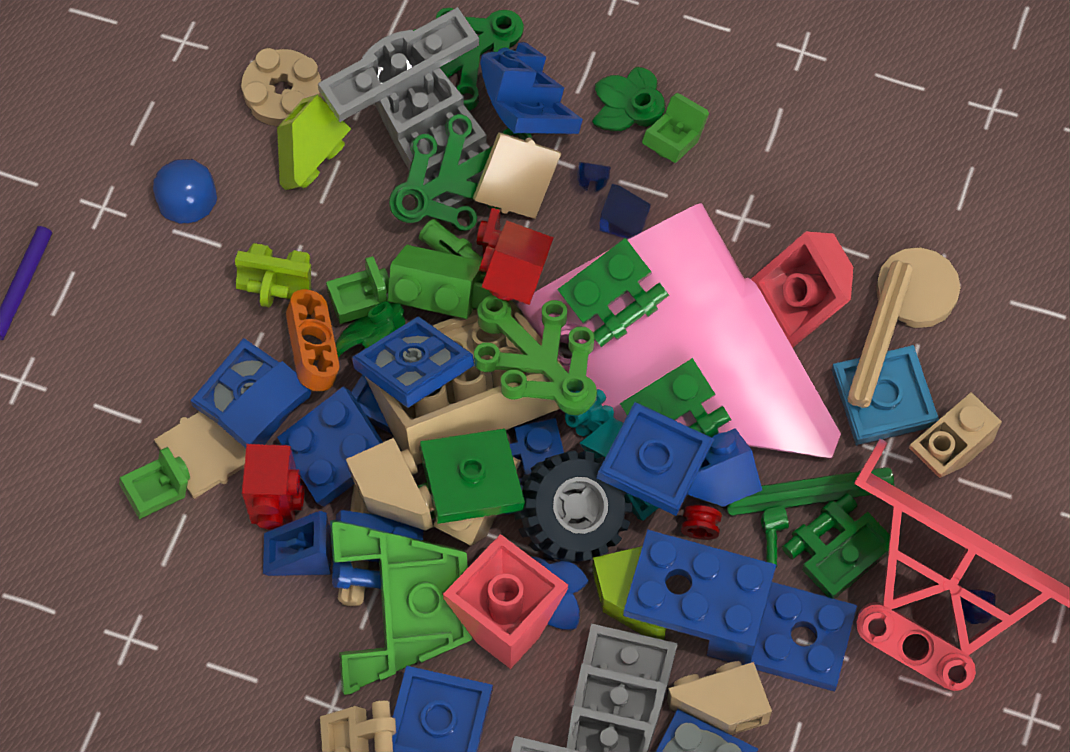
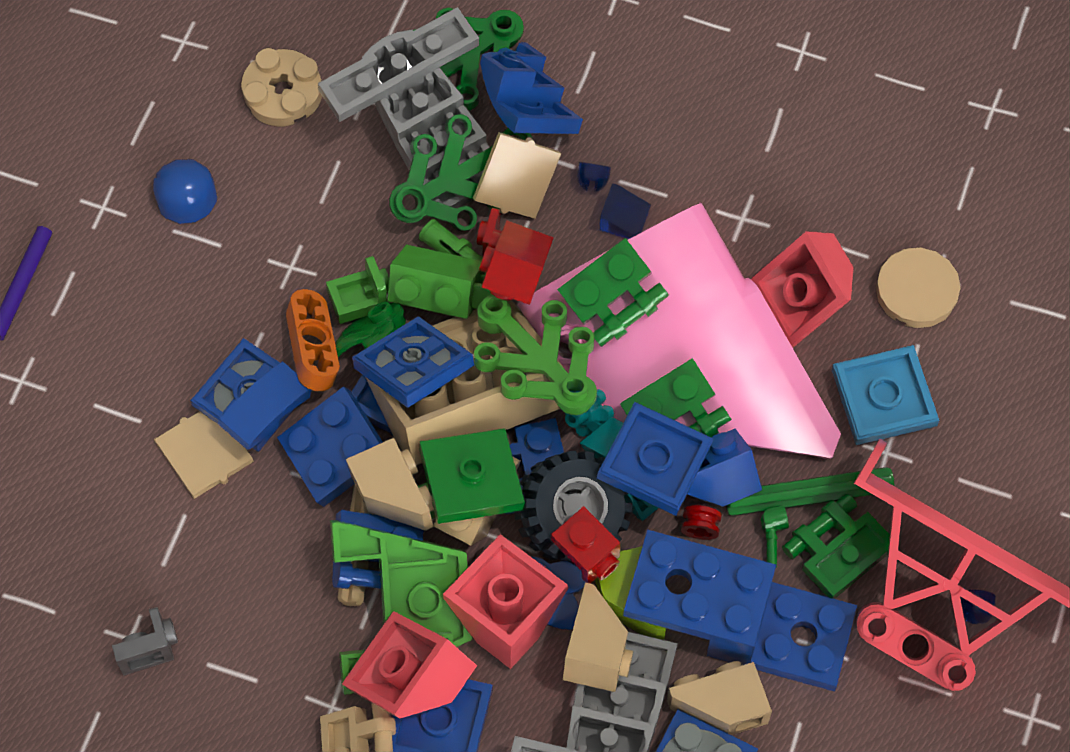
(146, 650): none -> flat silver bracket
(156, 484): bright green bracket -> none
(270, 275): lime hips -> none
(271, 485): red brick -> none
(299, 547): blue slope -> none
(306, 140): lime slope -> none
(409, 669): none -> coral slope
(588, 545): none -> red bracket
(597, 644): none -> tan slope
(626, 98): green plate -> none
(677, 129): bright green bracket -> none
(880, 334): tan axle -> none
(957, 436): tan slope -> none

